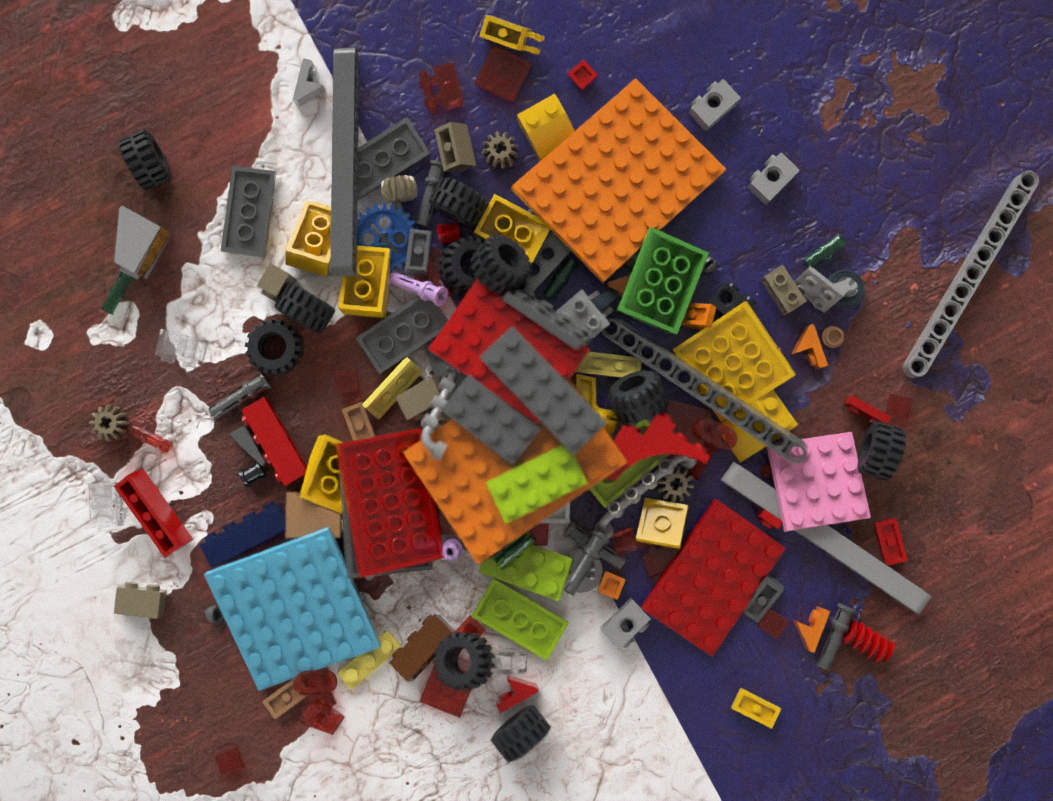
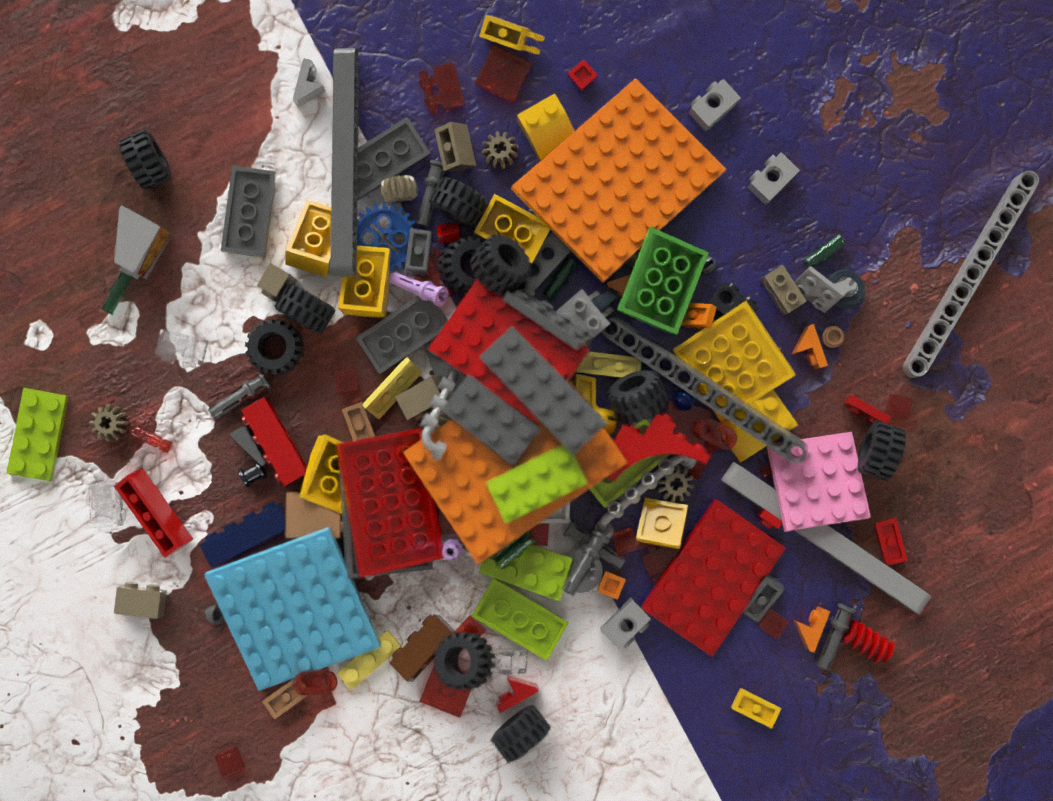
(37, 434): none -> lime plate
(321, 717): clear red slope -> none
(683, 400): none -> clear blue plate

